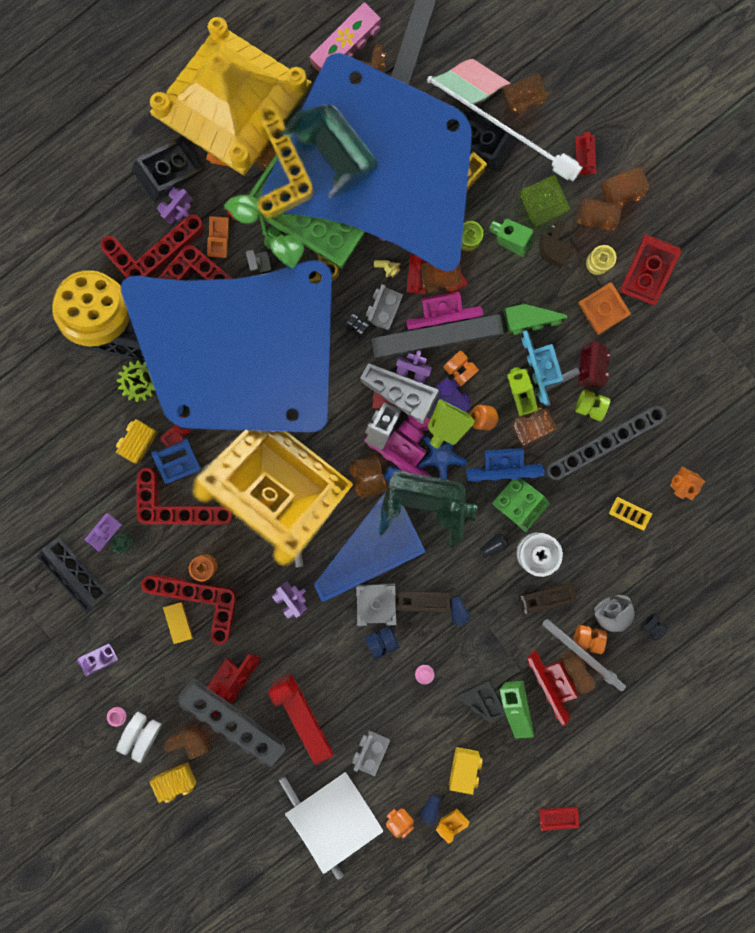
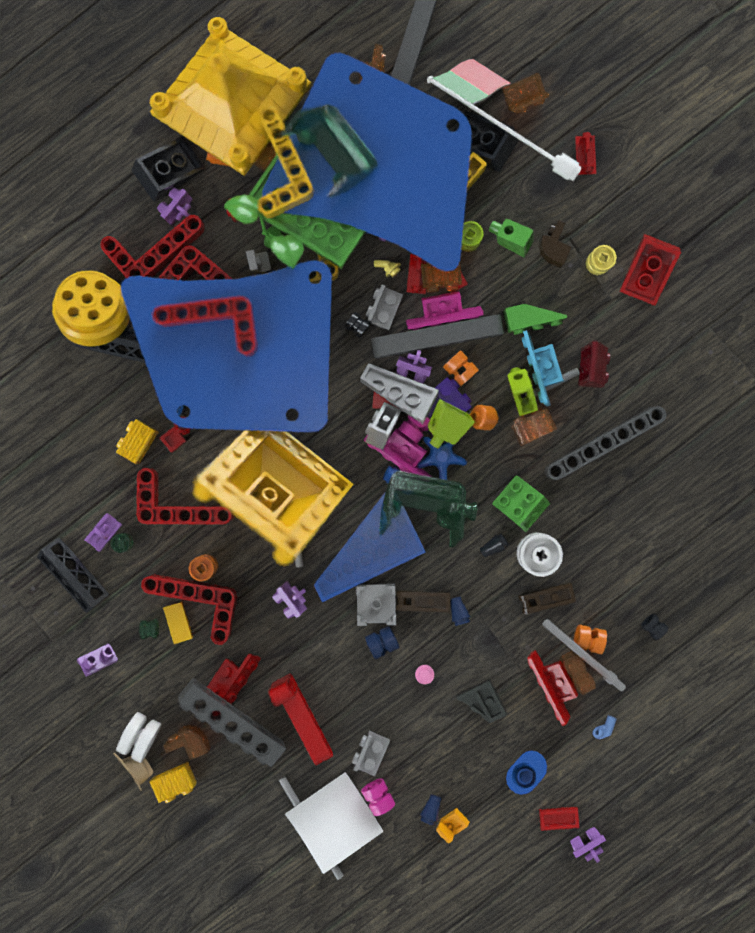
(116, 716): bright pink plate -> none
(135, 388): lime gear -> none
(139, 771): none -> tan piece
(149, 629): none -> clear green wheel
(179, 466): blue plate -> none
(213, 315): none -> red beam
(218, 236): orange slope -> none
(349, 36): bright pink brick -> none
(368, 476): clear orange brick -> none
(377, 795): none -> dark pink wheel
(399, 823): orange head -> none
(464, 770): yellow brick -> none
(504, 465): blue bracket -> none
(517, 709): bright green slope -> none
(526, 772): none -> blue piece
(544, 200): clear neon green tile -> none
(587, 400): lime wheel -> none
(595, 839): none -> medium lavender hips
(599, 214): clear orange brick -> none
(604, 308): orange tile -> none
(606, 729): none -> medium blue arm
(615, 614): light grey cylinder -> none
(626, 187): clear orange brick -> none
(642, 526): yellow slope -> none
(687, 484): orange brick -> none

